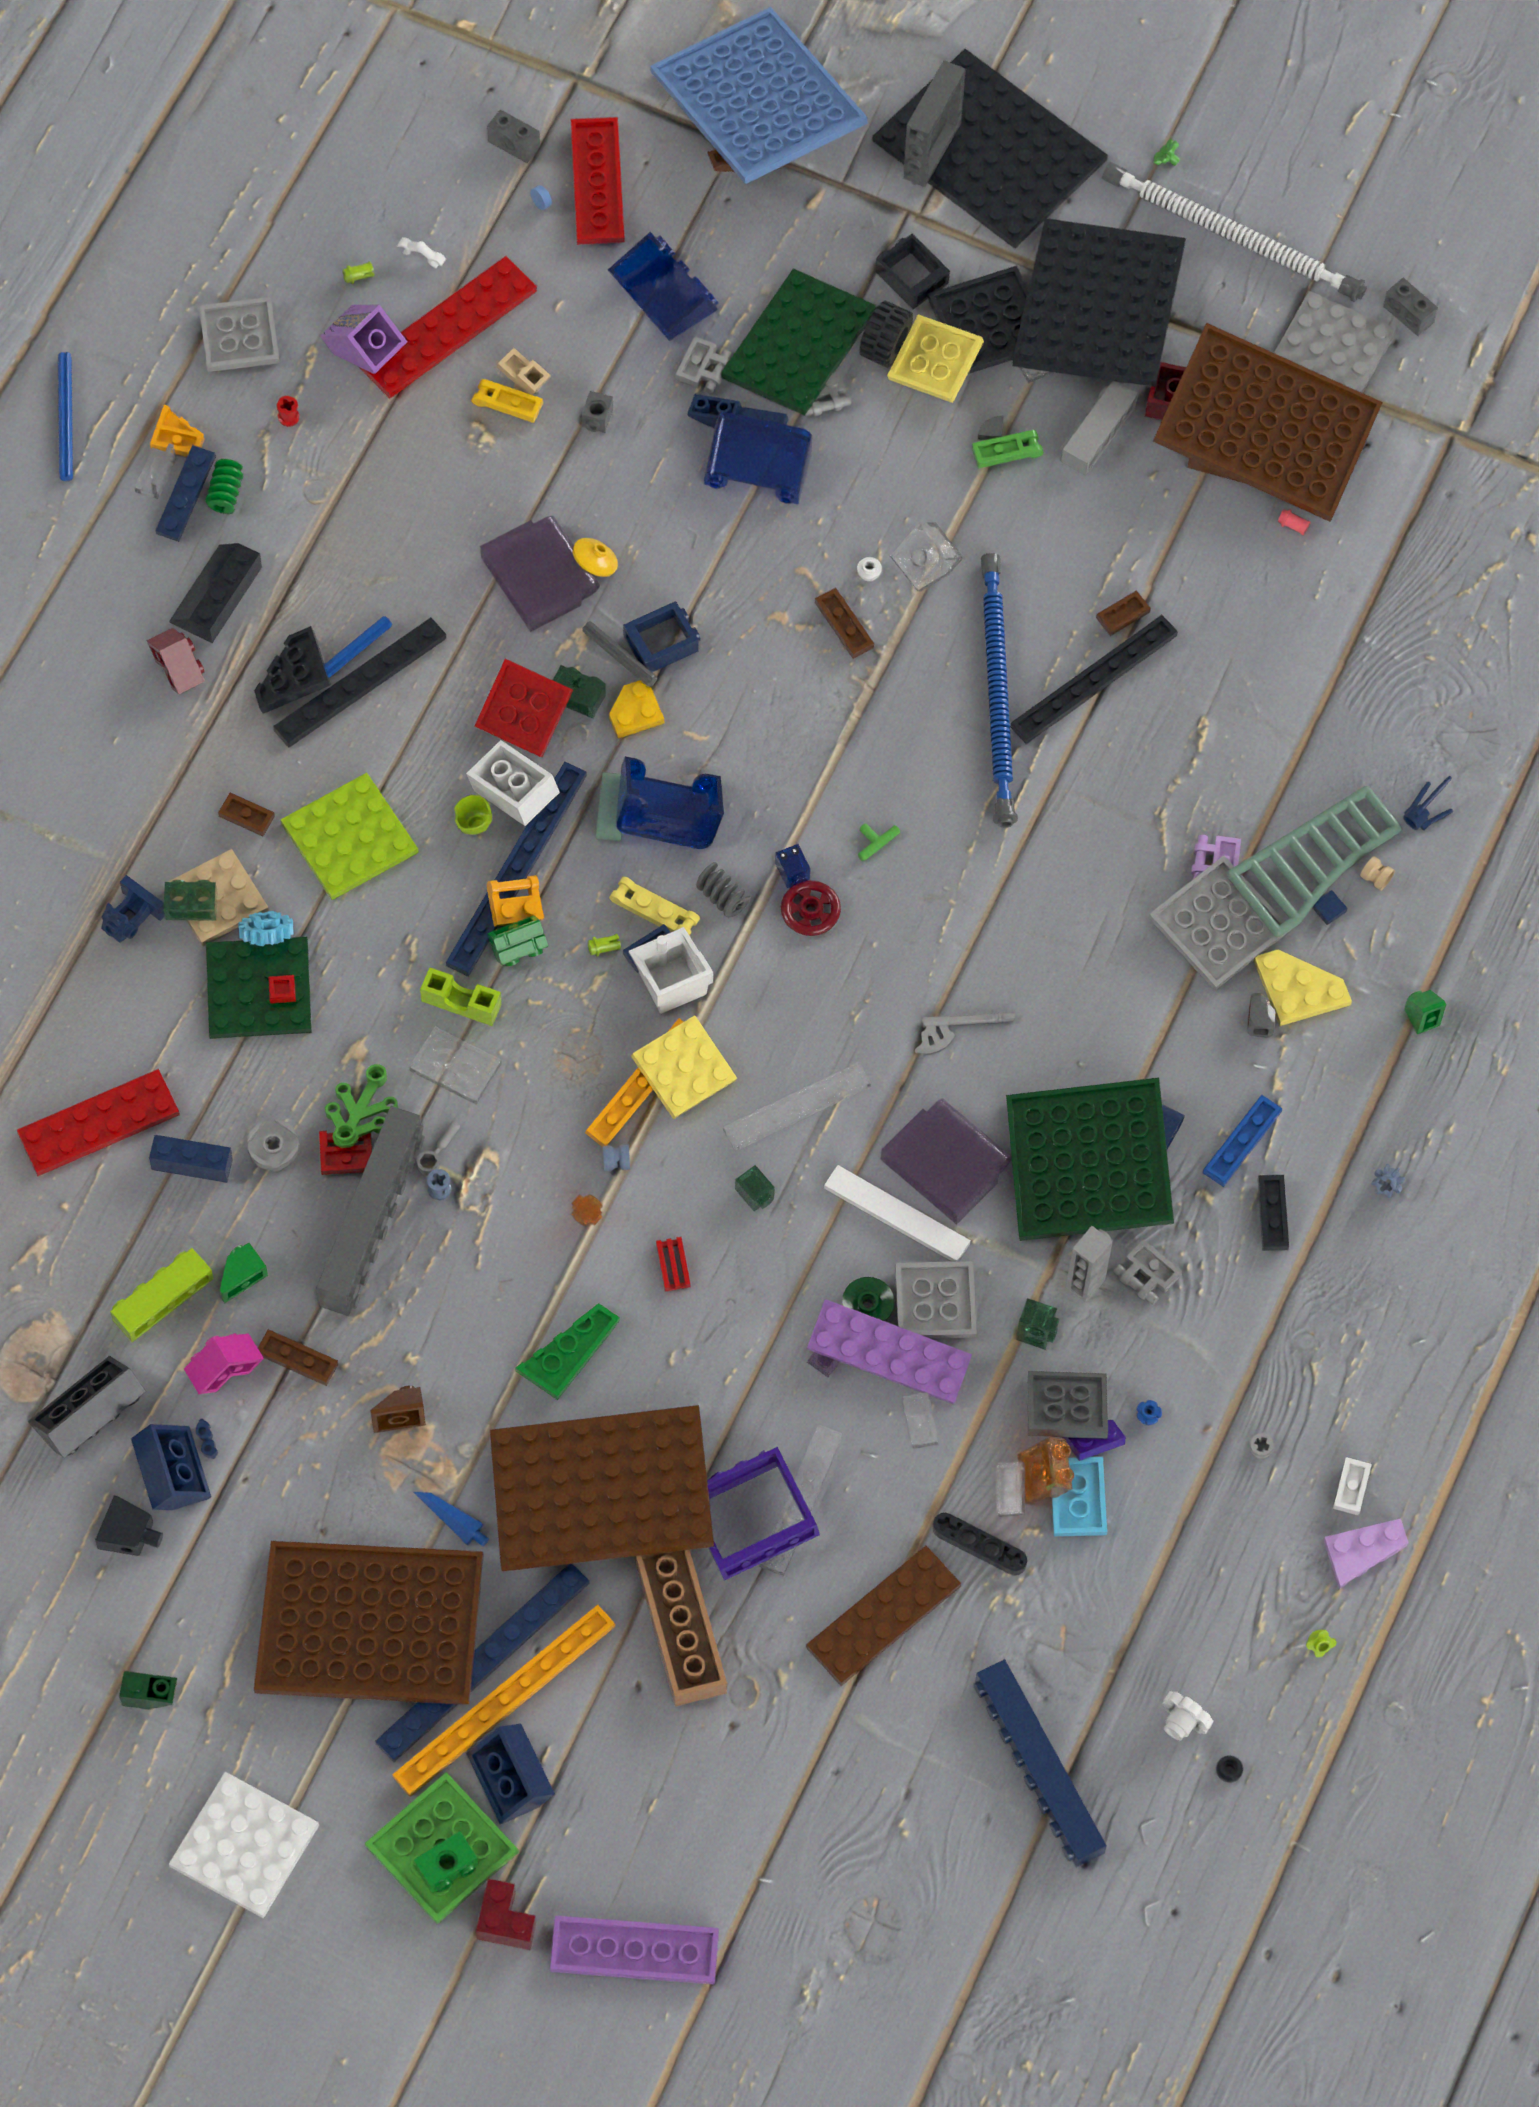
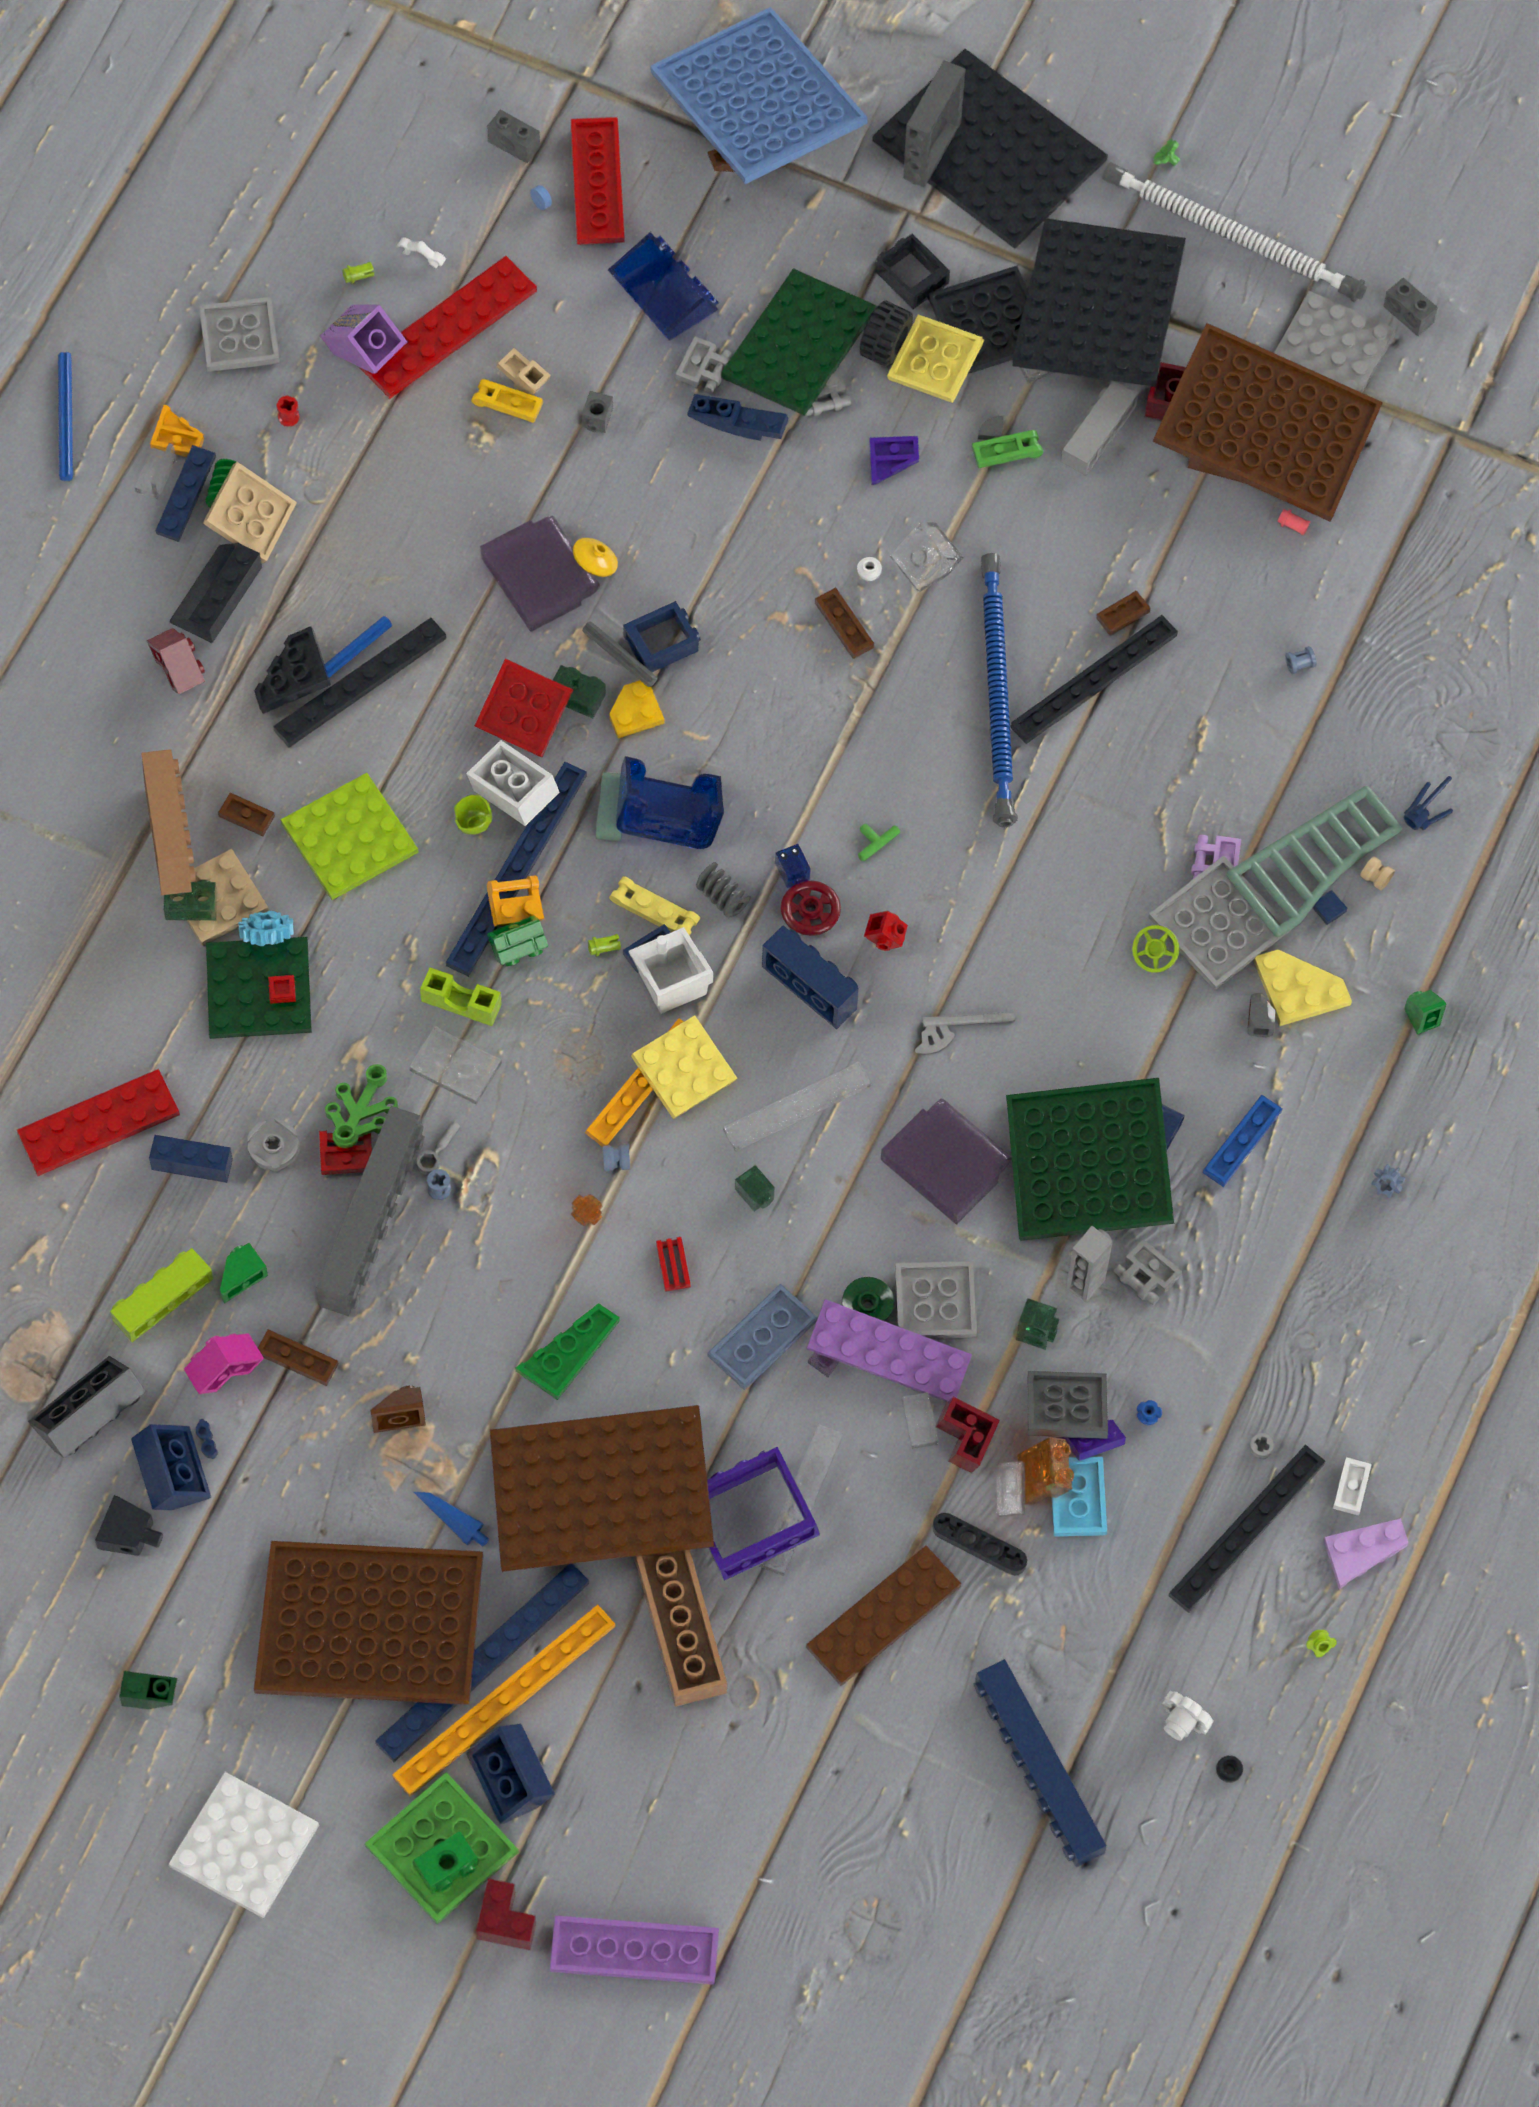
(139, 902): dark blue tile -> none
(168, 822): none -> medium nougat brick
(249, 511): none -> tan plate
(759, 455): clear blue windscreen -> none
(762, 1336): none -> sand blue tile
(810, 976): none -> dark blue brick
(886, 930): none -> red brick
(891, 456): none -> dark purple wing
(897, 1214): white tile -> none
(971, 1428): none -> dark red brick
(1155, 948): none -> lime wheel
(1246, 1528): none -> black plate
(1273, 1212): black plate -> none
(1300, 659): none -> sand blue bush

